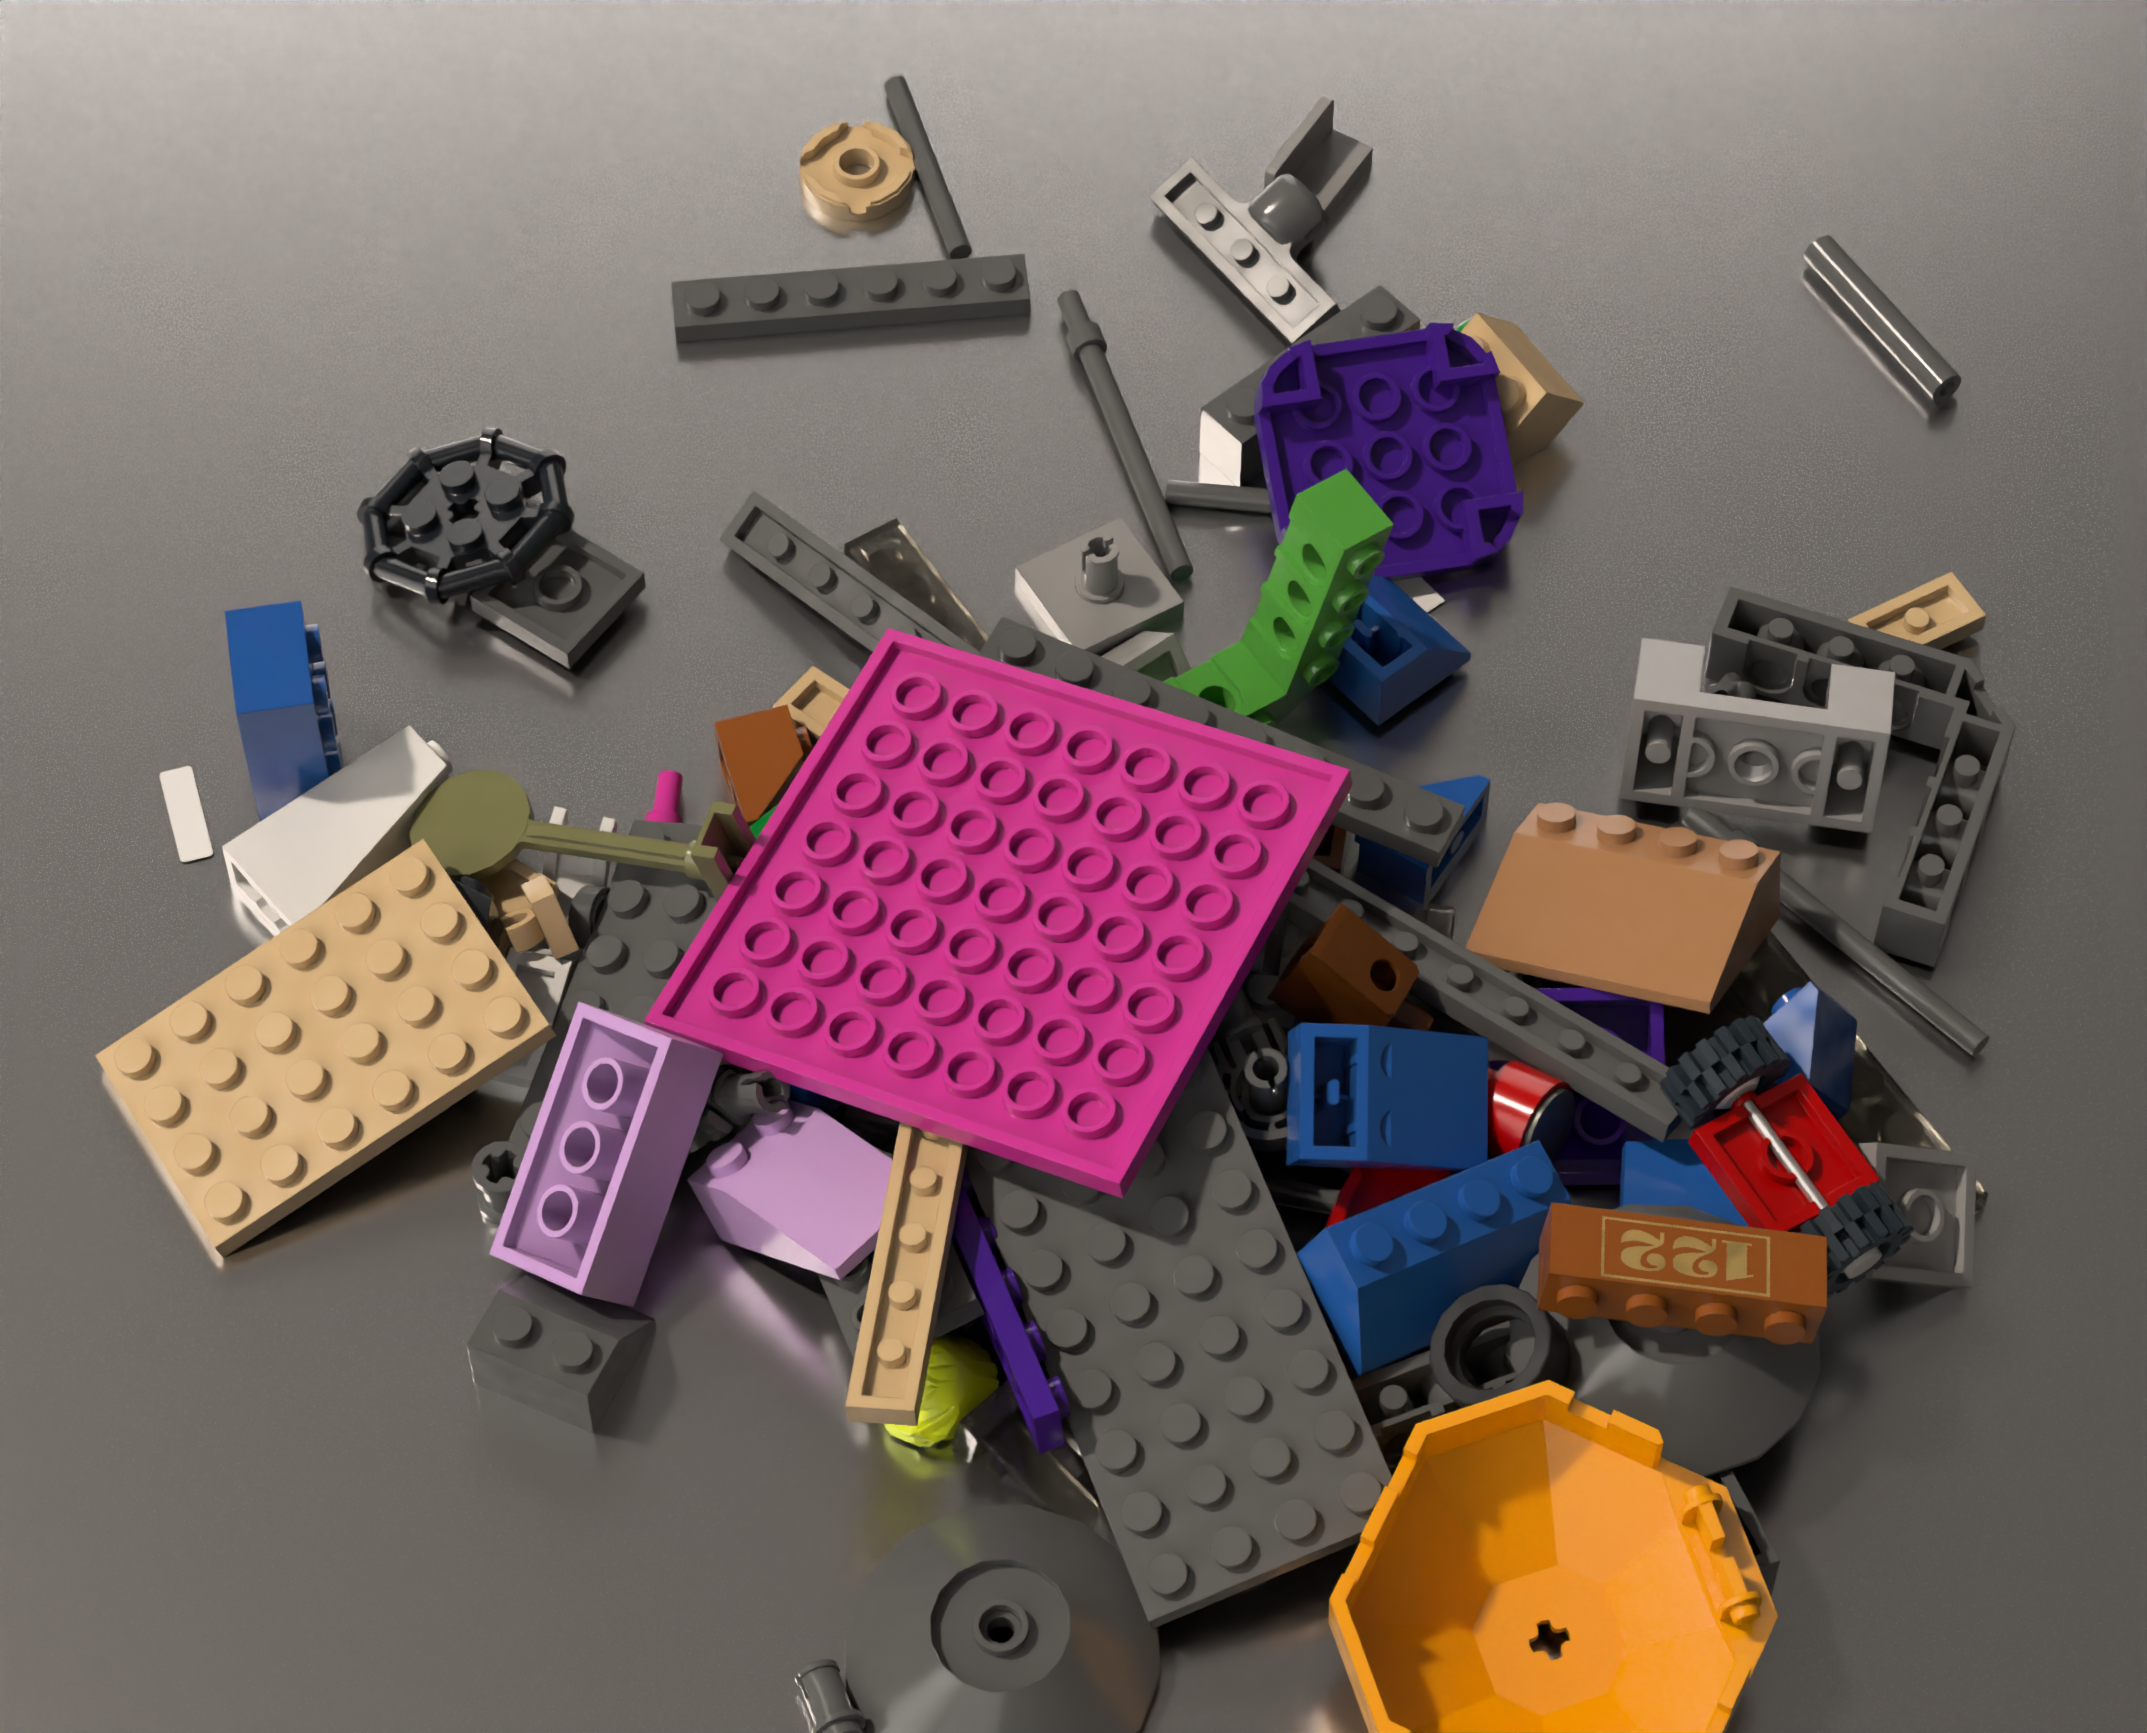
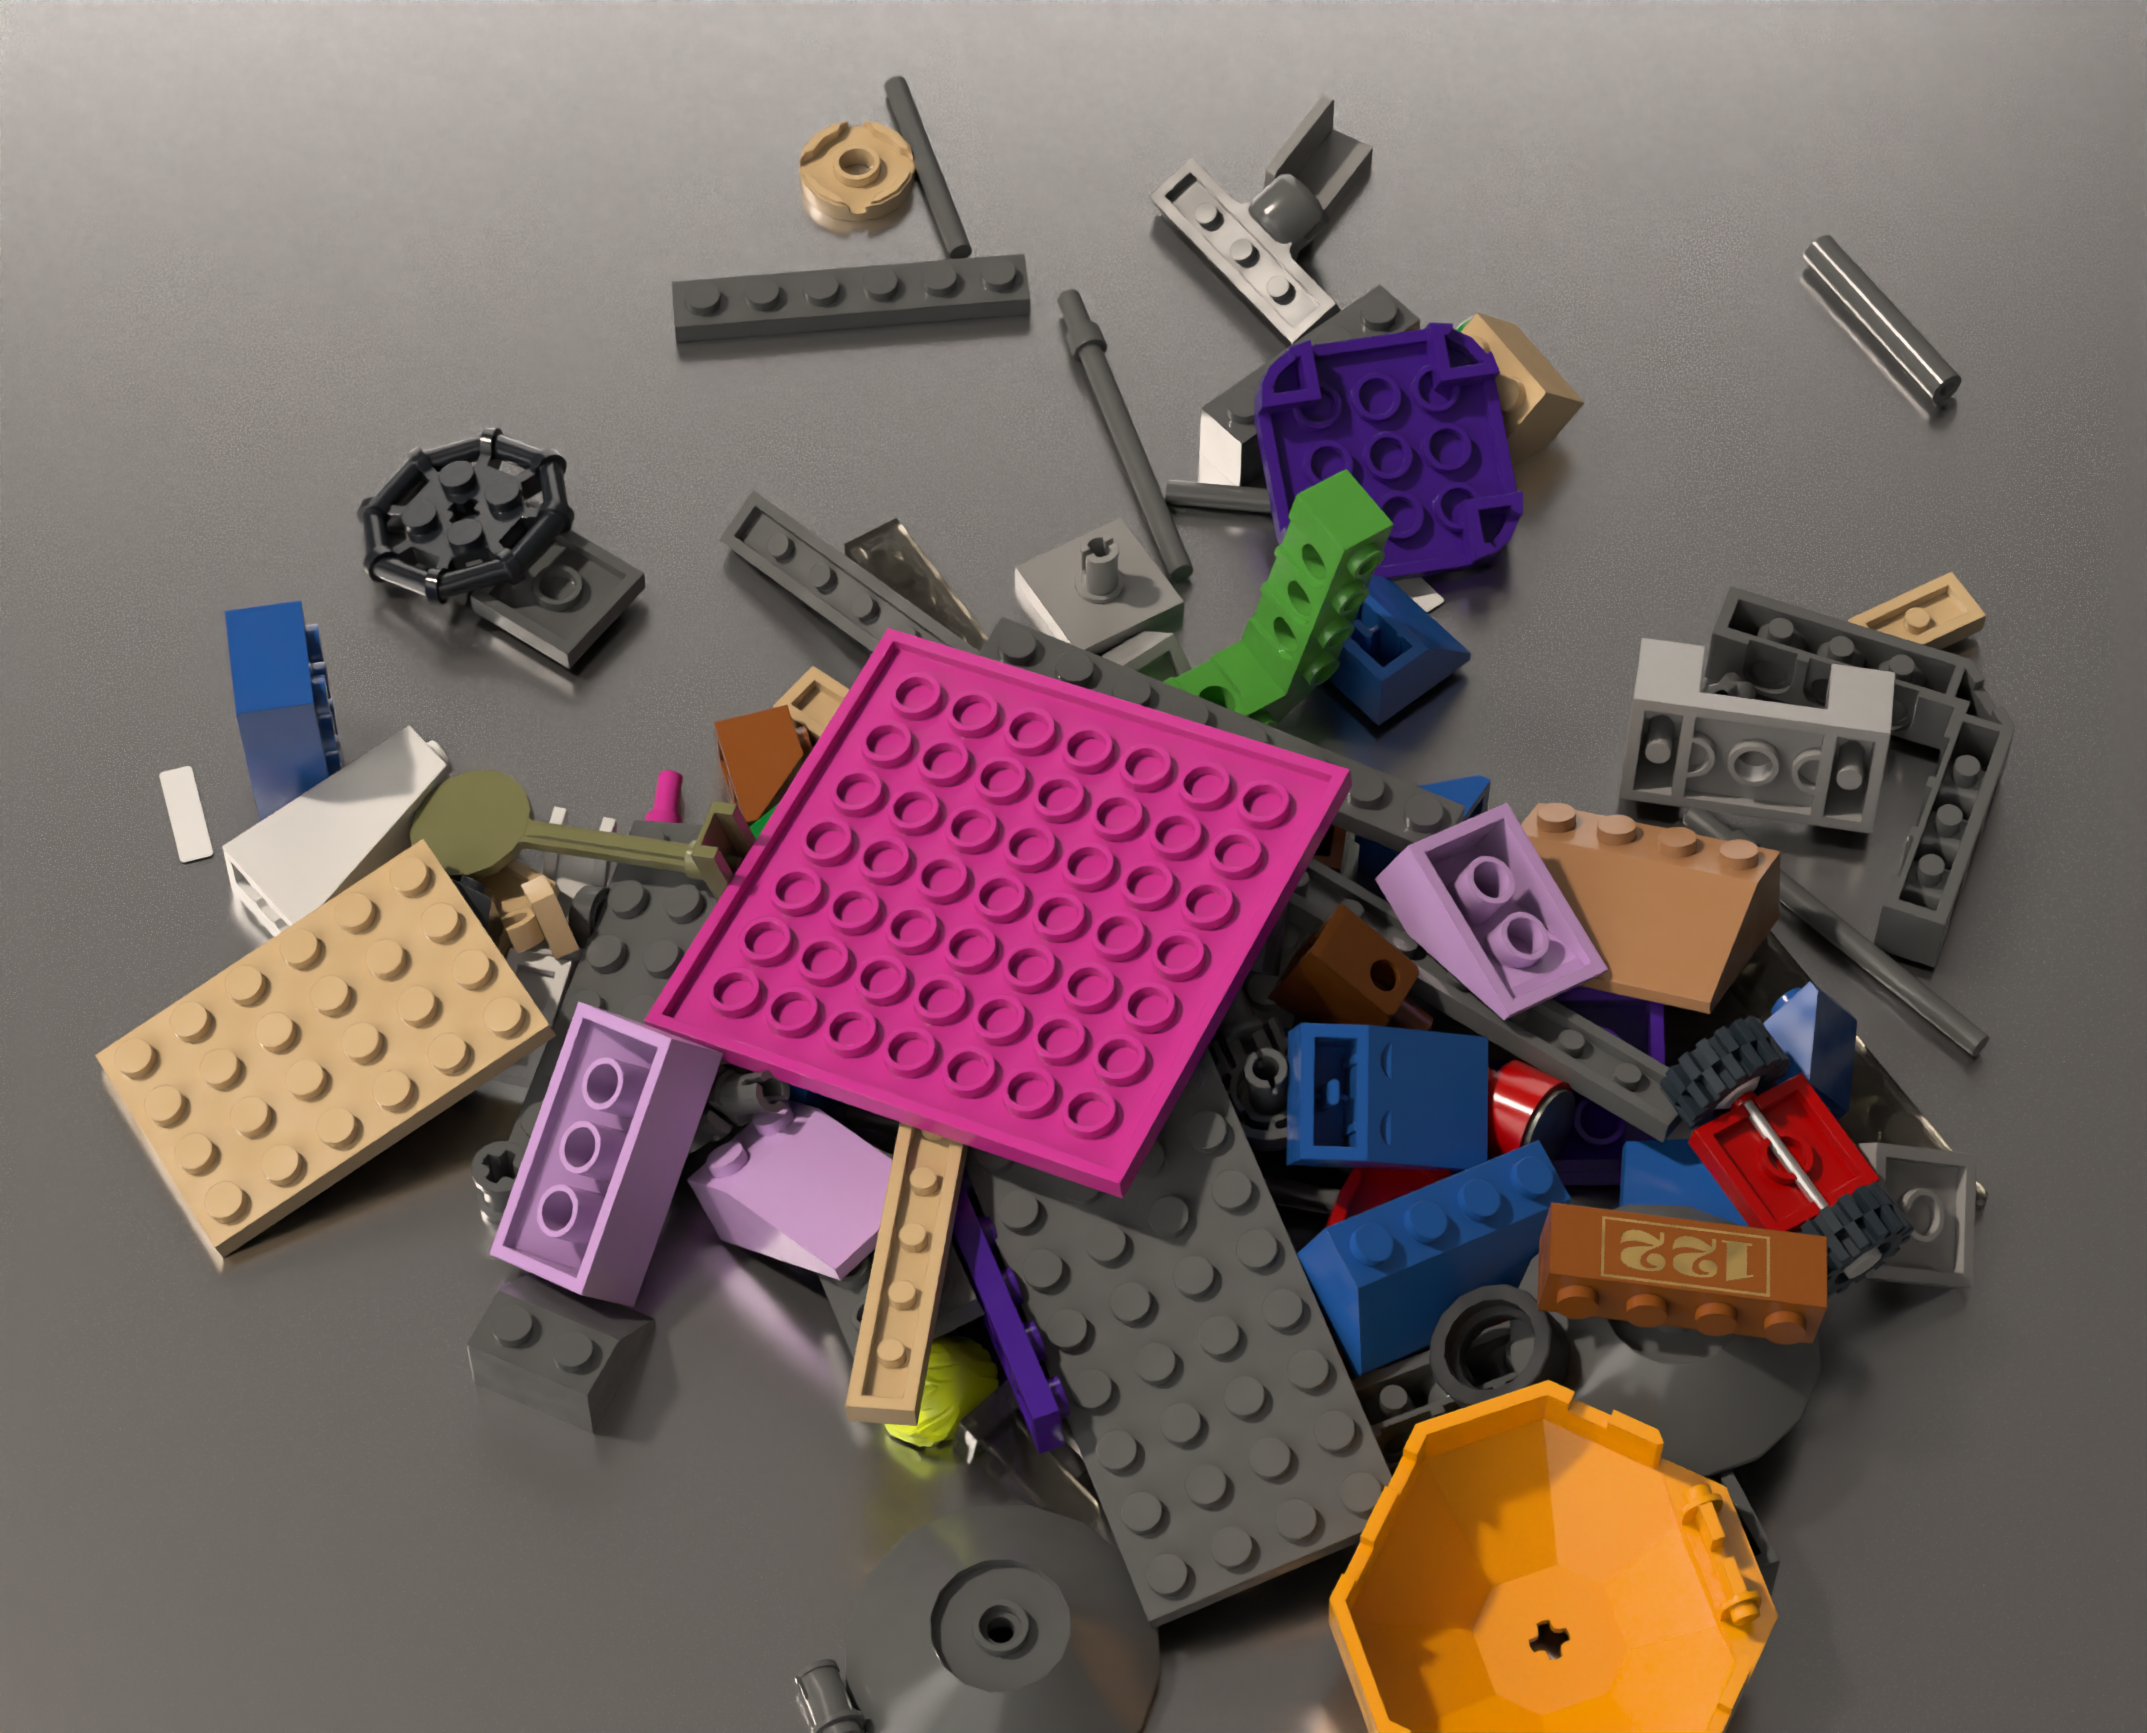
(1491, 913): none -> lavender slope

